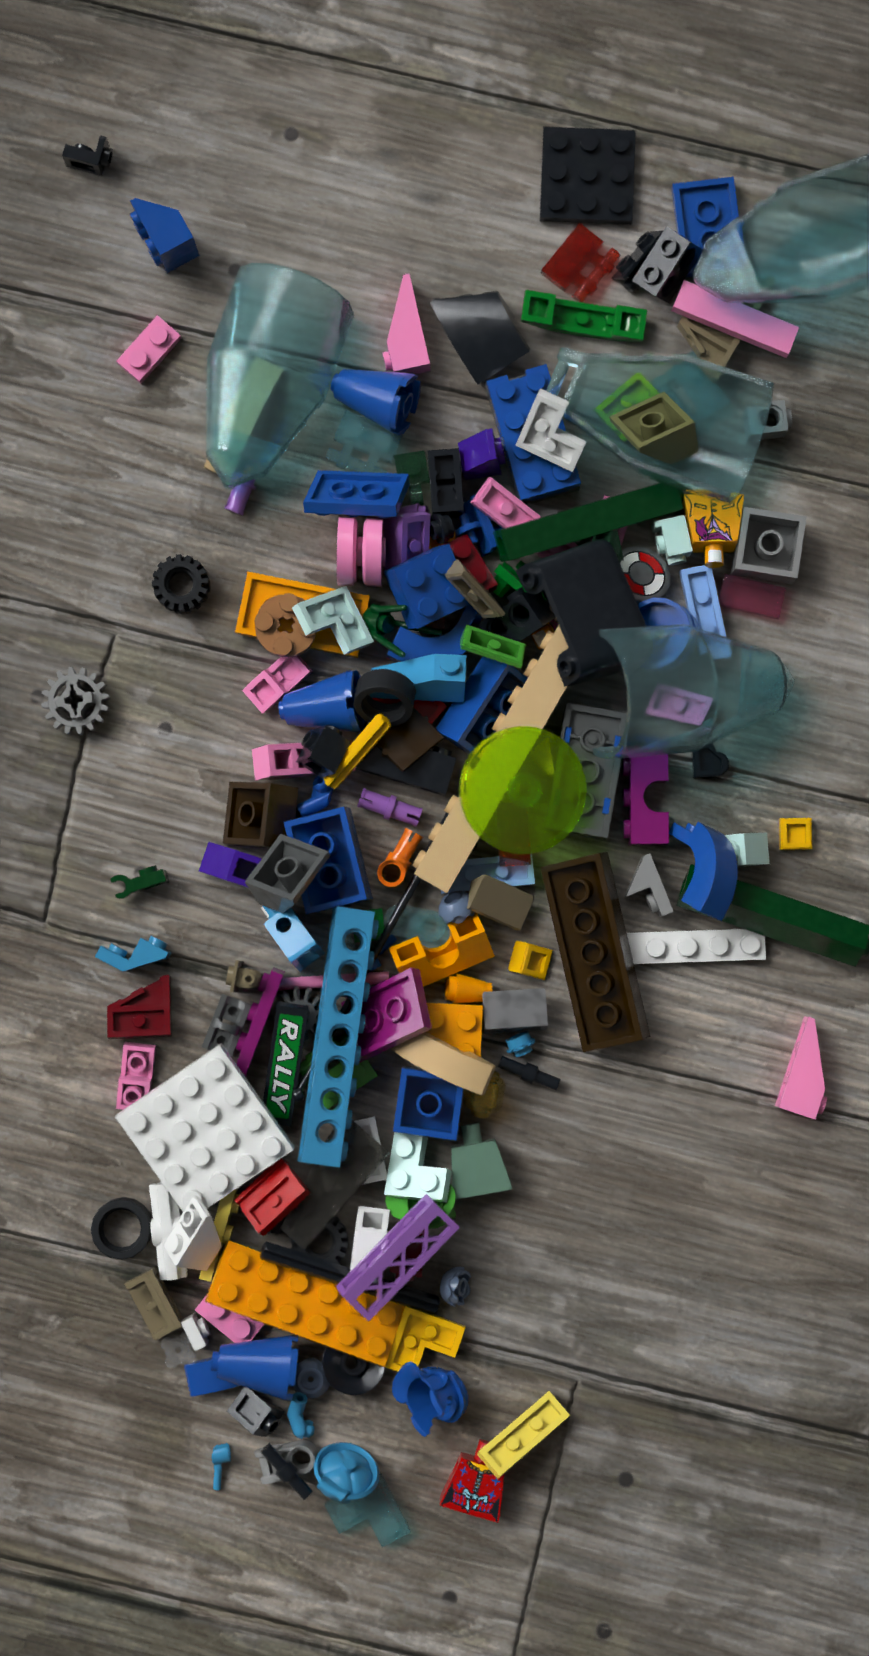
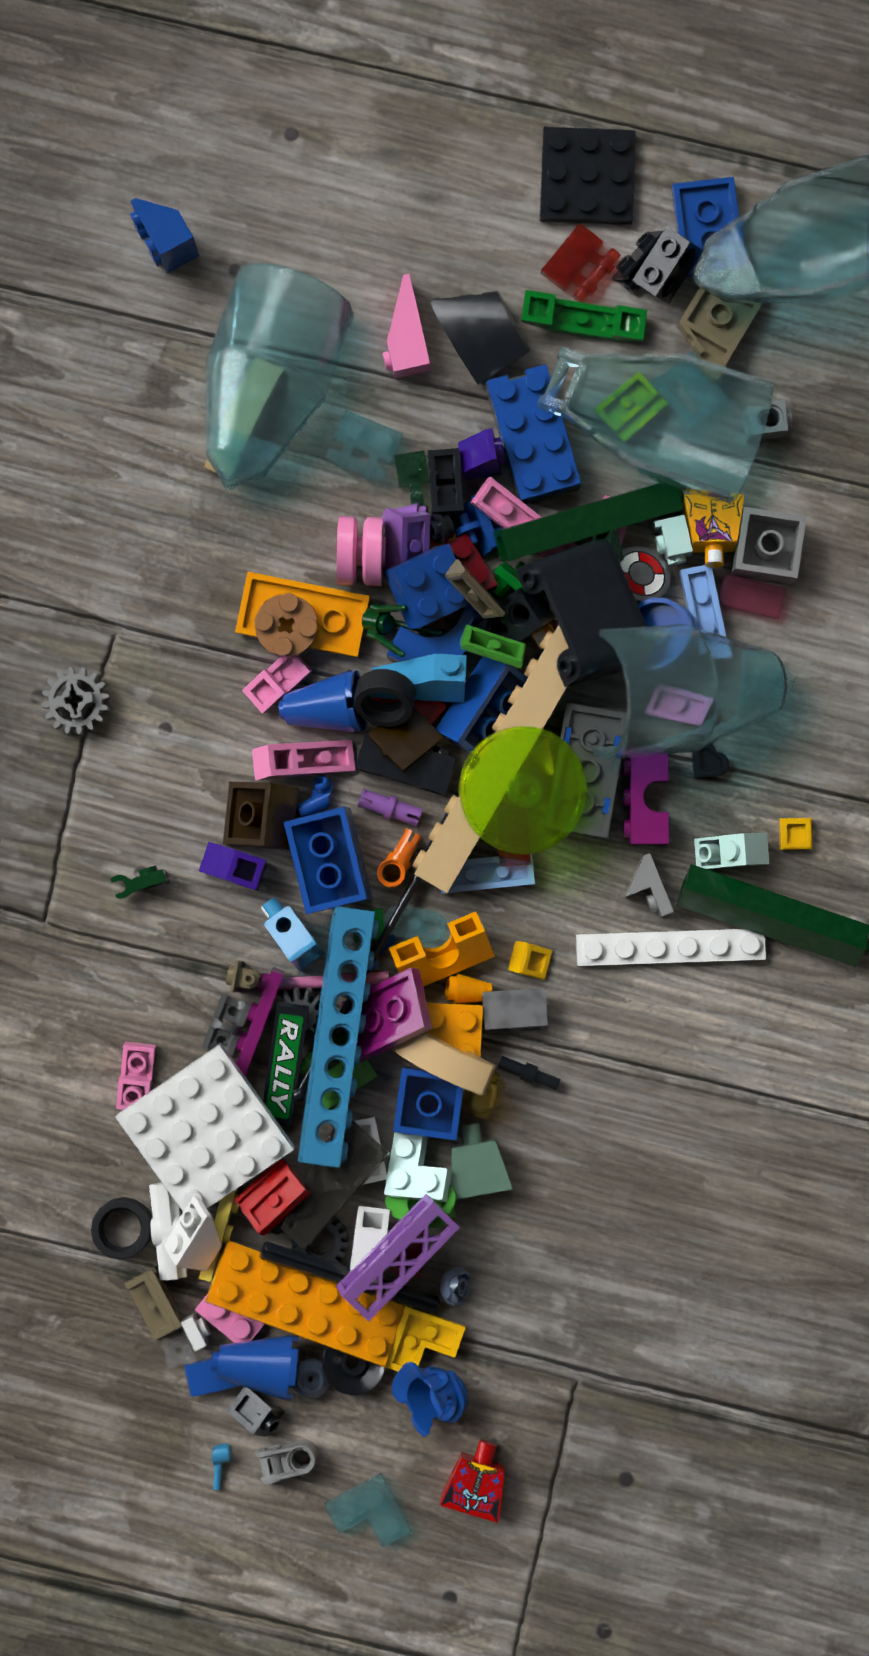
(84, 159): black bracket -> none
(142, 1013): dark red wing -> none
(145, 953): dark azure slope -> none
(149, 349): bright pink plate -> none
(181, 565): black tyre -> none
(239, 497): medium lavender pin -> none
(285, 872): dark grey slope -> none
(286, 1471): black bar -> none
(299, 1426): dark azure arm -> none
(323, 750): black brick -> none
(340, 613): light aqua plate -> none
(345, 1472): dark azure piece -> none
(356, 493): blue plate -> none
(359, 749): yellow axle -> none
(379, 396): blue cone -> none
(454, 907): sand blue plate -> none
(499, 901): dark tan slope -> none
(520, 1044): dark azure plate -> none
(523, 1434): light yellow plate -> none
(544, 438): white plate -> none
(595, 952): dark brown arch -> none
(658, 429): olive slope -> none
(714, 871): blue arch -> none
(735, 319): bright pink tile -> none
(804, 1080): bright pink slope -> none

